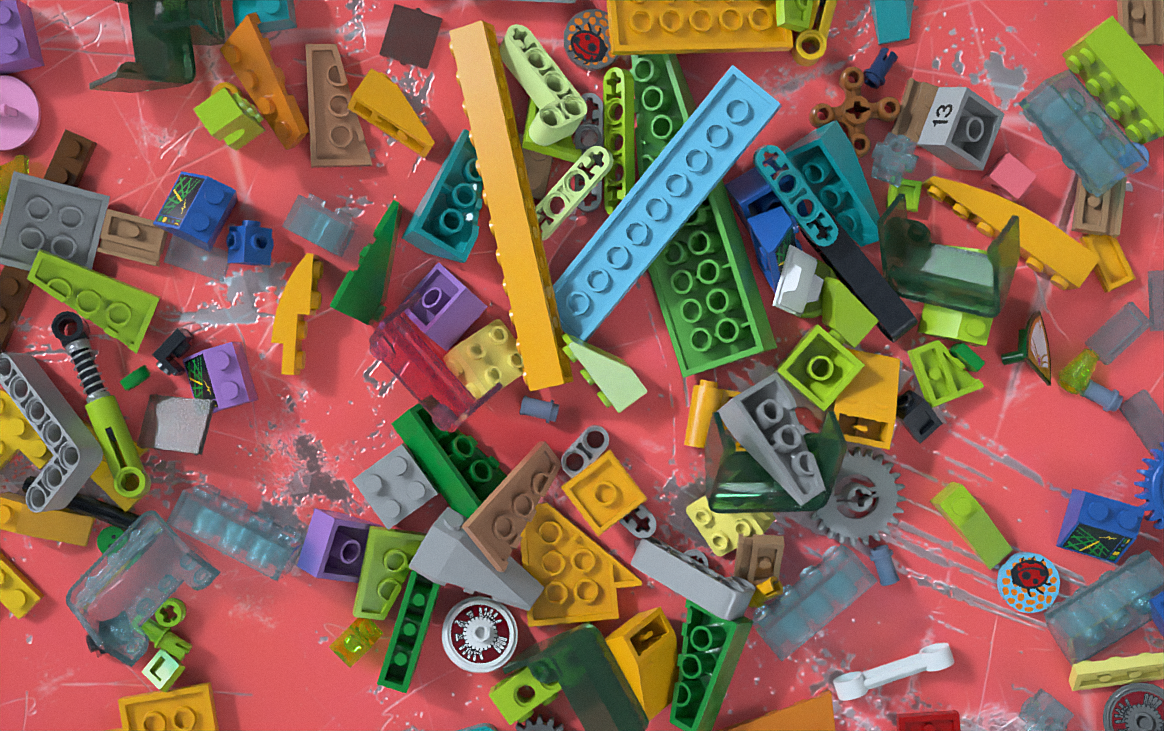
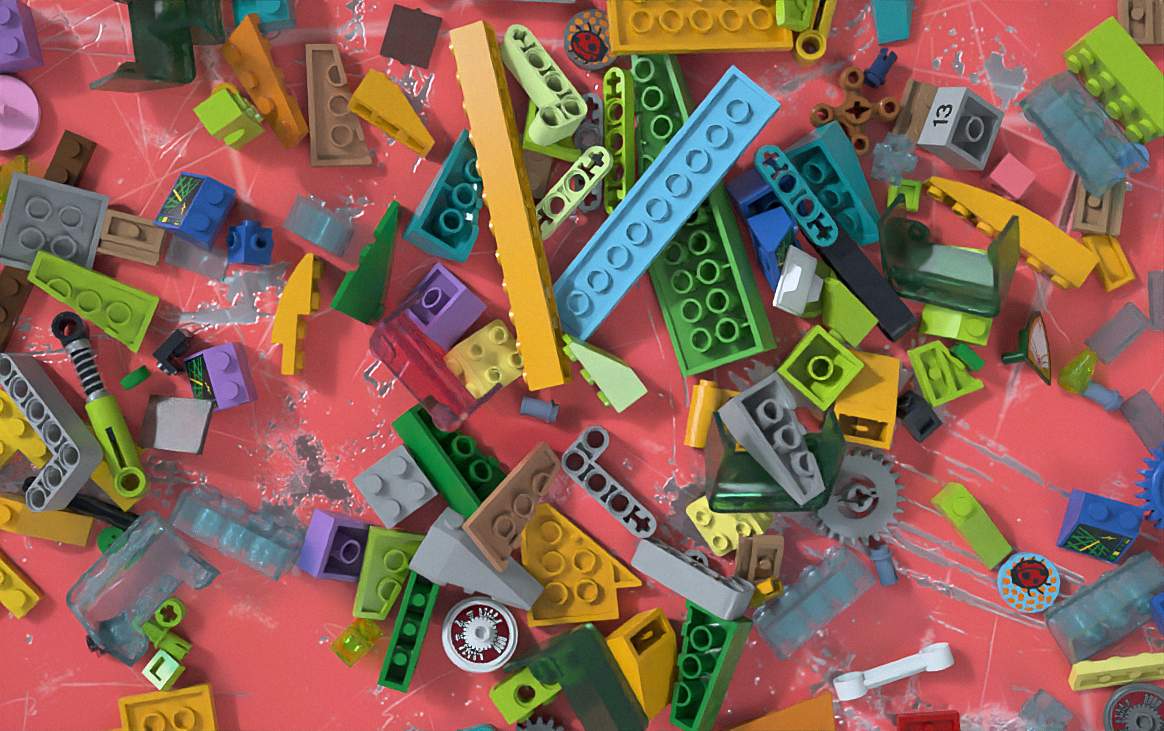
(604, 492): light orange tile -> none

